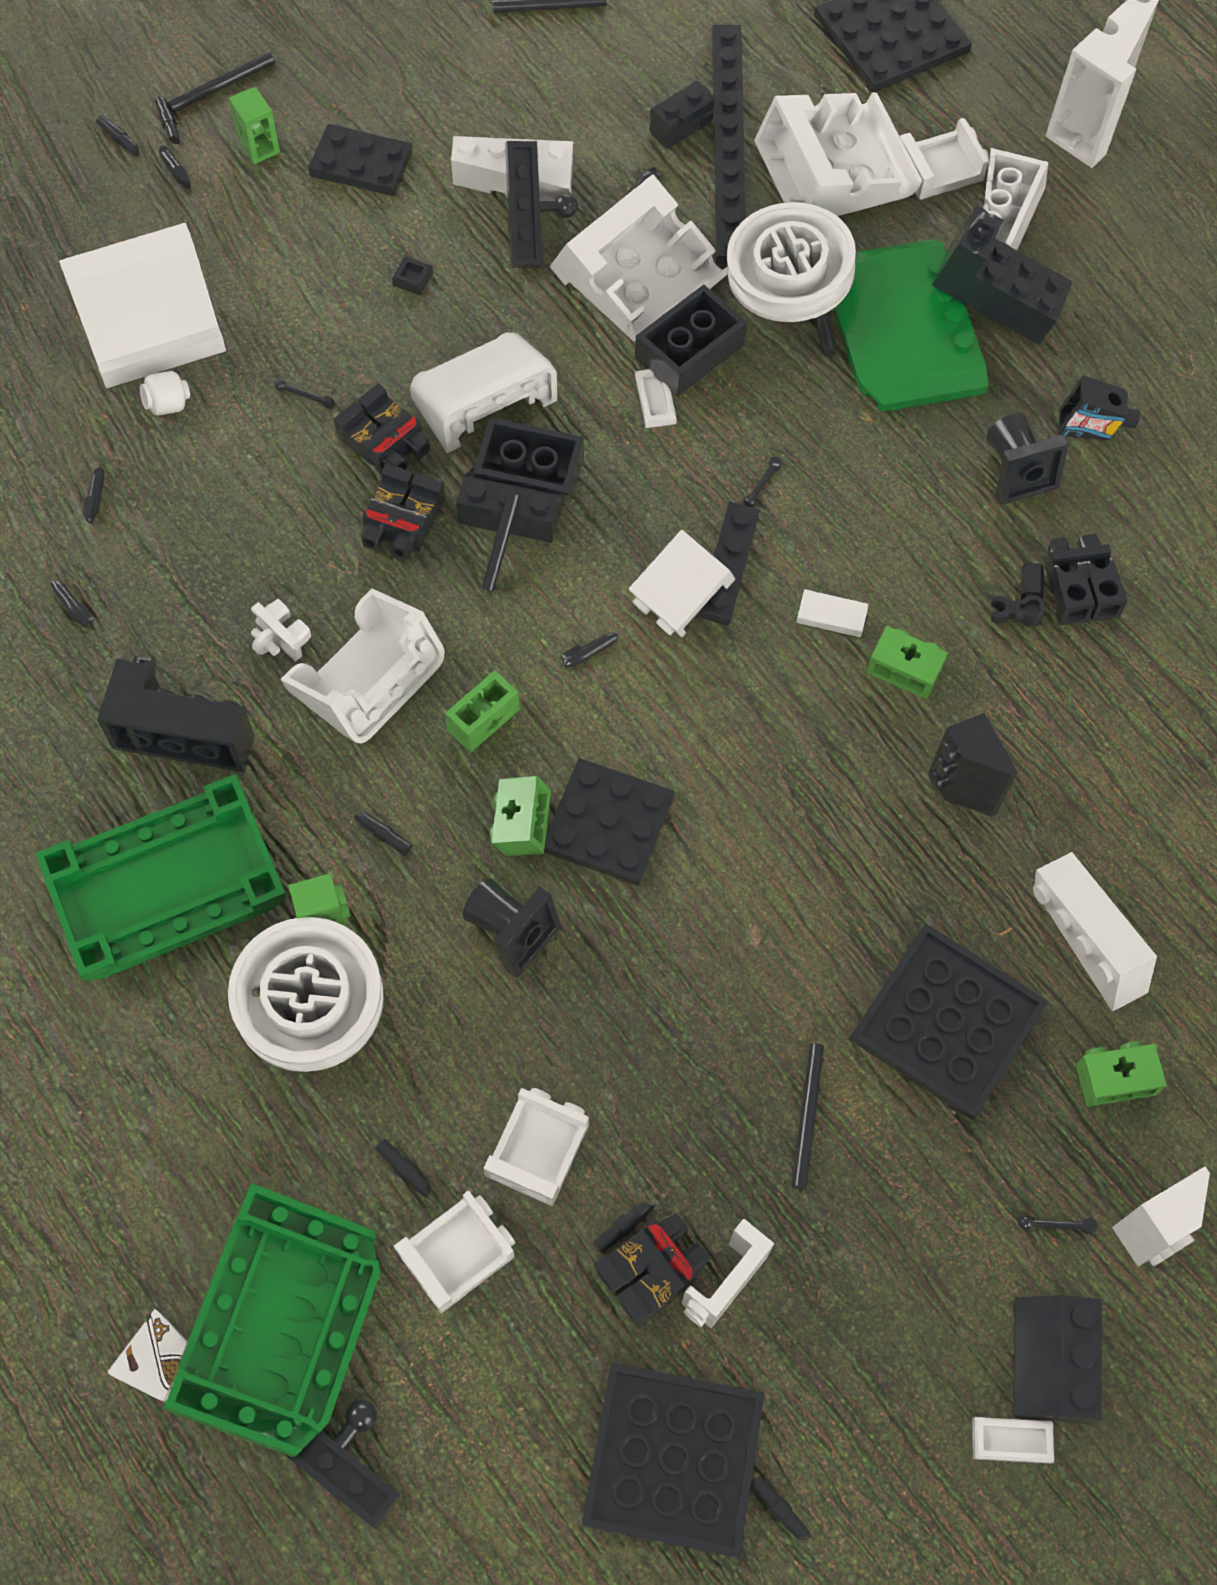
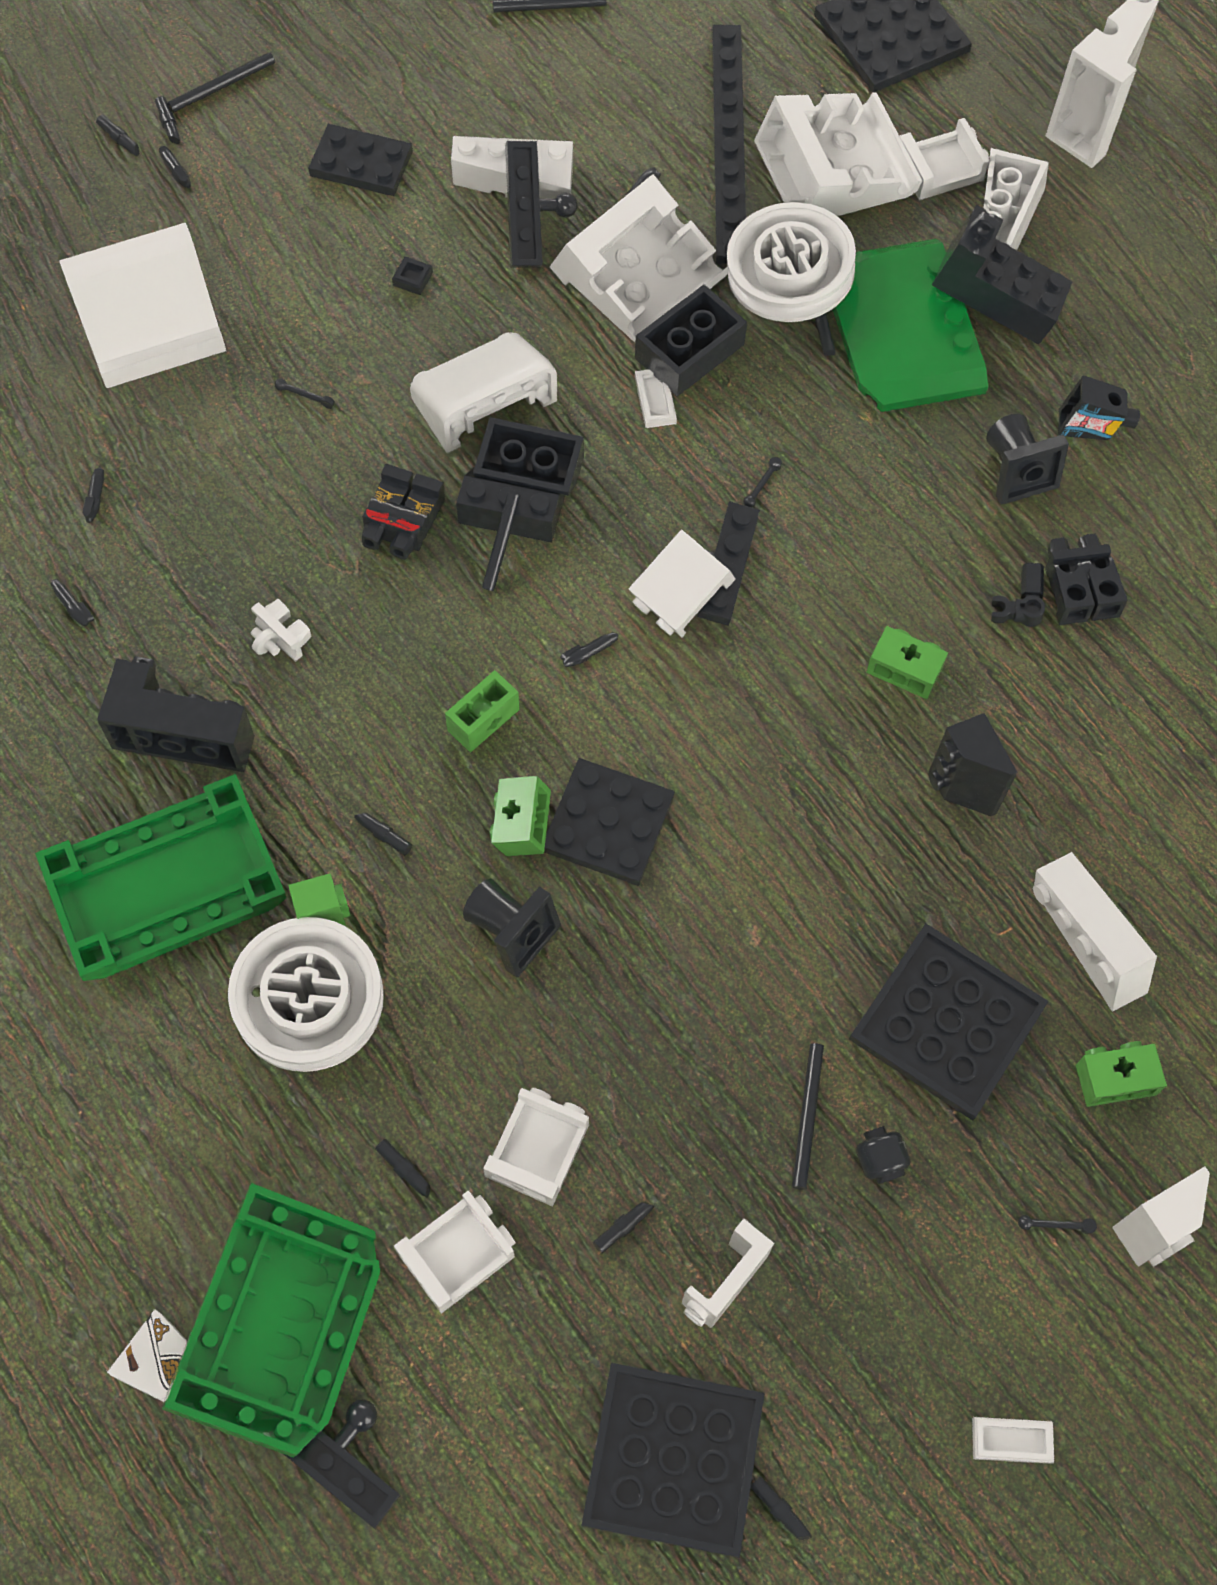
(164, 393): white head -> none
(254, 125): bright green brick -> none
(373, 670): white windscreen -> none
(381, 430): black hips -> none
(657, 1256): black hips -> none
(681, 114): black brick -> none
(832, 613): white tile -> none
(883, 1155): none -> black head
(1058, 1358): black slope -> none

